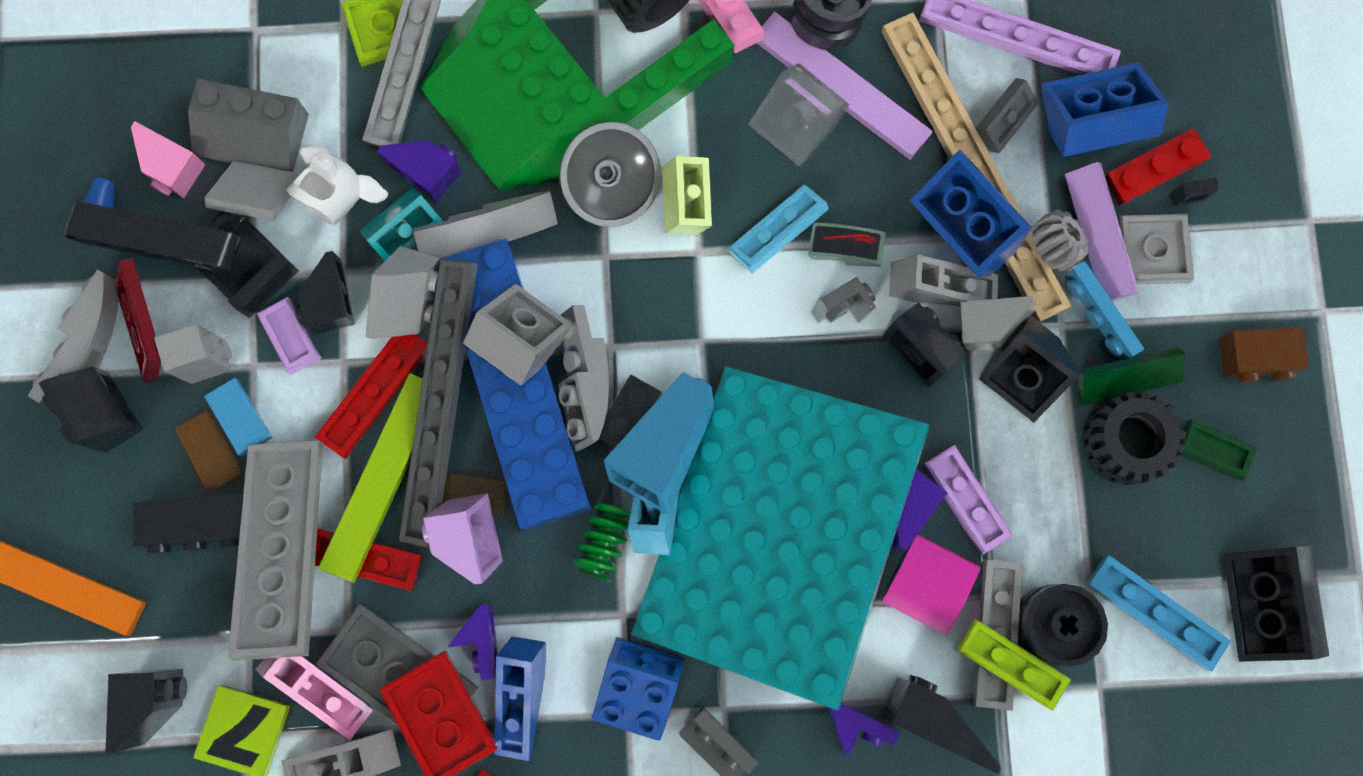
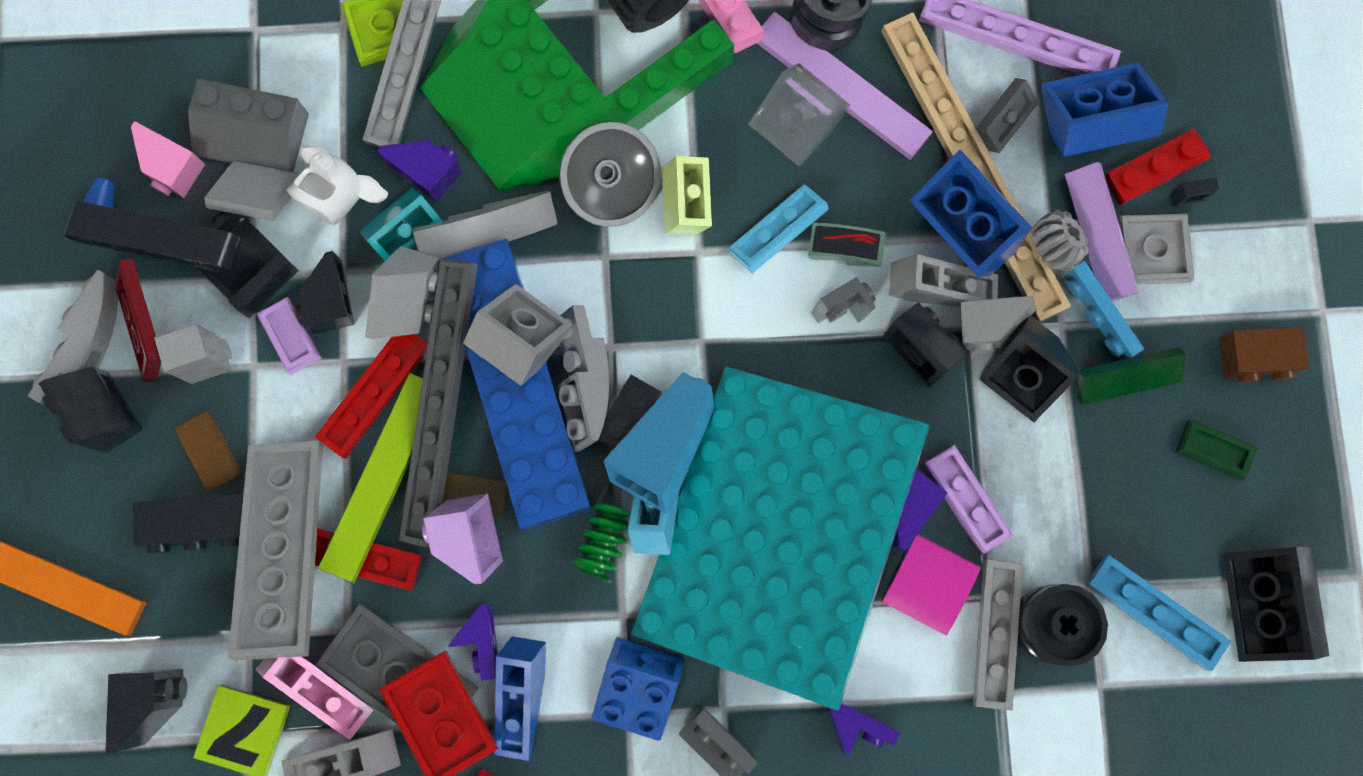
(238, 416): dark azure tile -> none
(932, 717): black slope -> none
(1013, 664): lime tile -> none
(1161, 434): black tyre -> none

